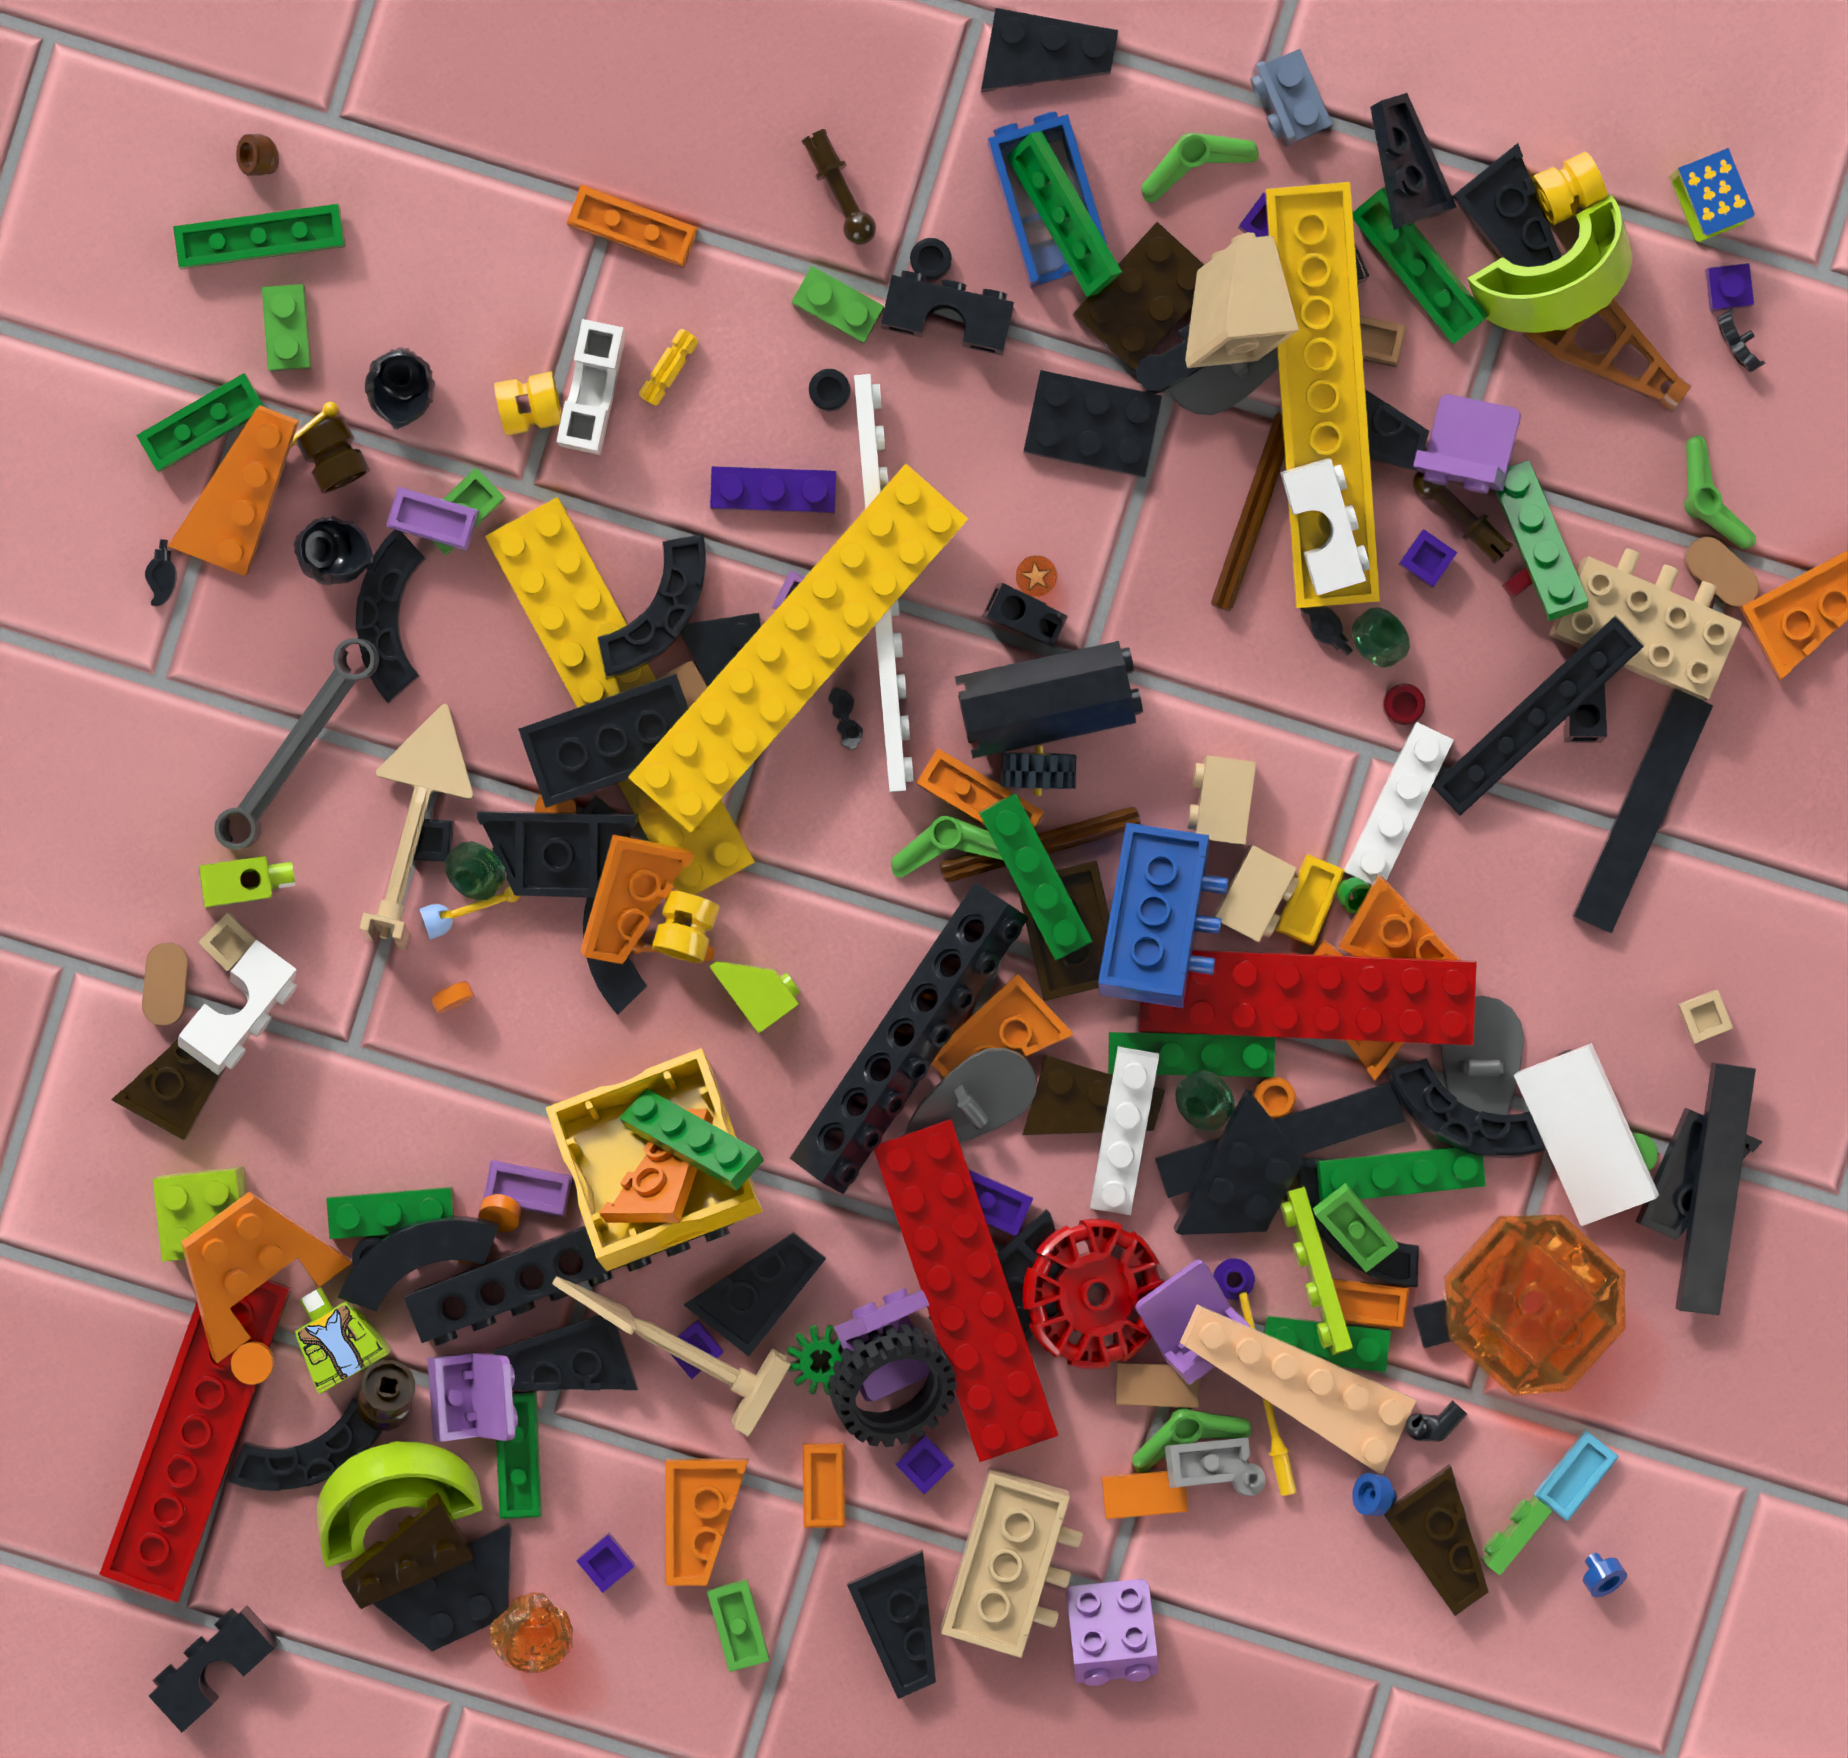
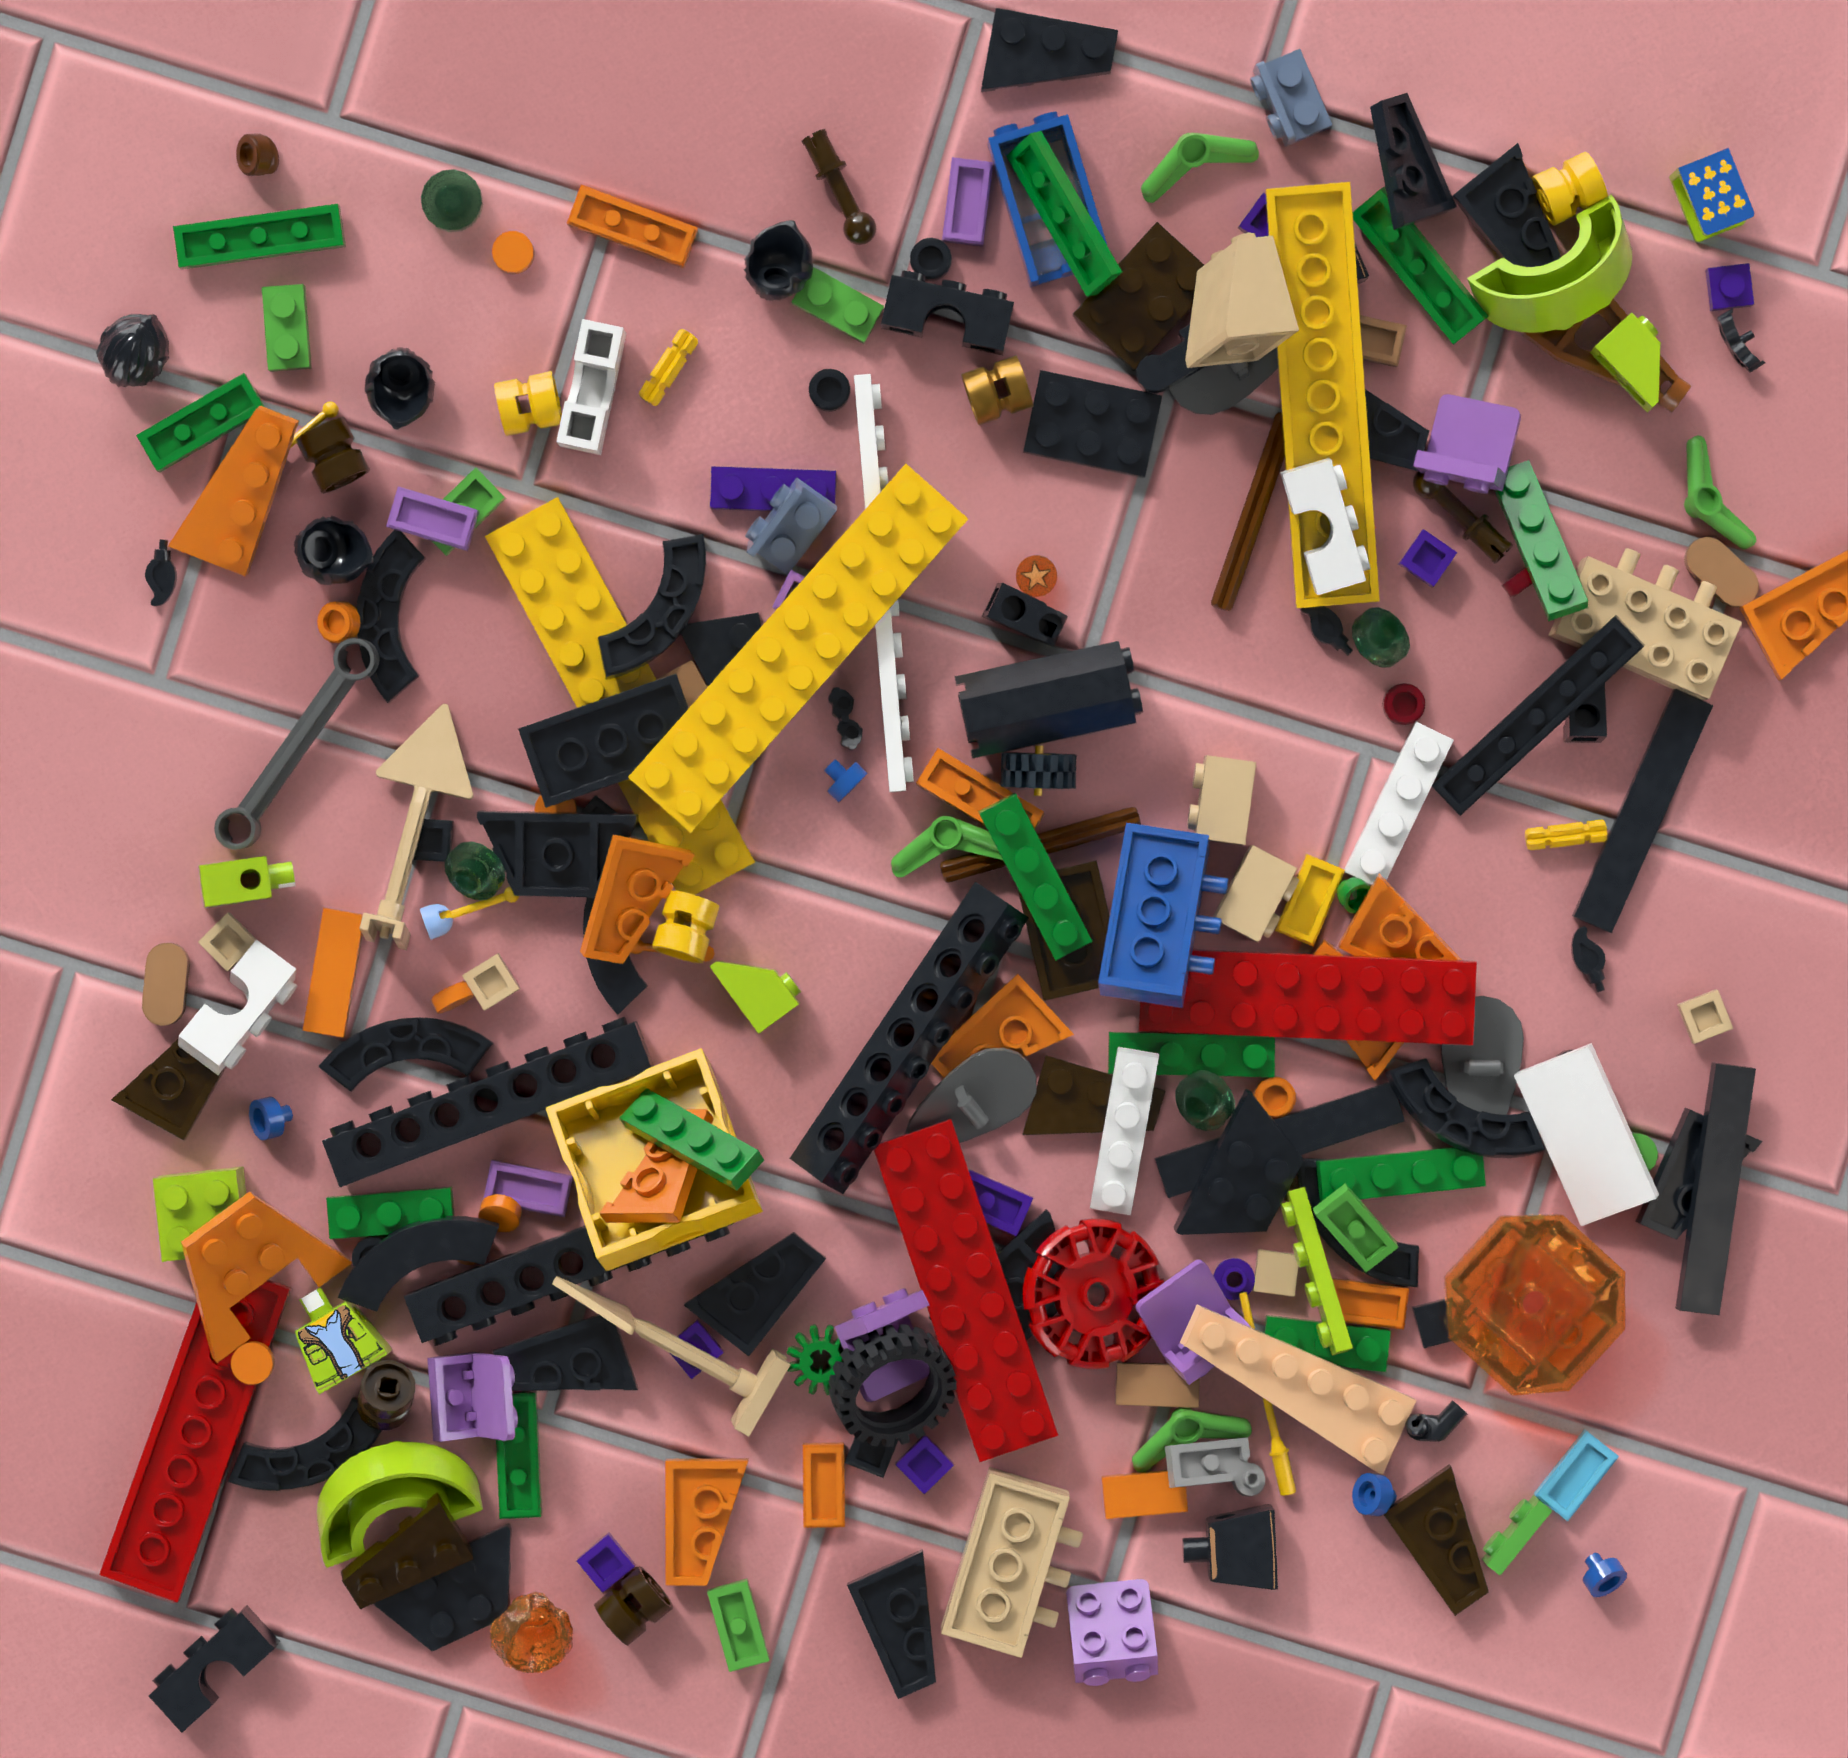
(133, 350): none -> black hair
(268, 1117): none -> blue tile
(333, 973): none -> orange tile
(338, 621): none -> orange tile
(353, 1164): none -> black brick
(405, 1040): none -> black tile
(452, 200): none -> clear green plate
(491, 982): none -> tan plate
(513, 252): none -> orange tile
(622, 1615): none -> dark brown wheel
(779, 261): none -> black hair
(791, 525): none -> sand blue bracket
(844, 779): none -> blue tile
(869, 1457): none -> black tile
(967, 201): none -> medium lavender tile
(983, 394): none -> pearl gold wheel
(1238, 1548): none -> black torso
(1275, 1273): none -> tan tile
(1566, 834): none -> yellow axle
(1588, 957): none -> black piece
(1633, 358): none -> lime slope

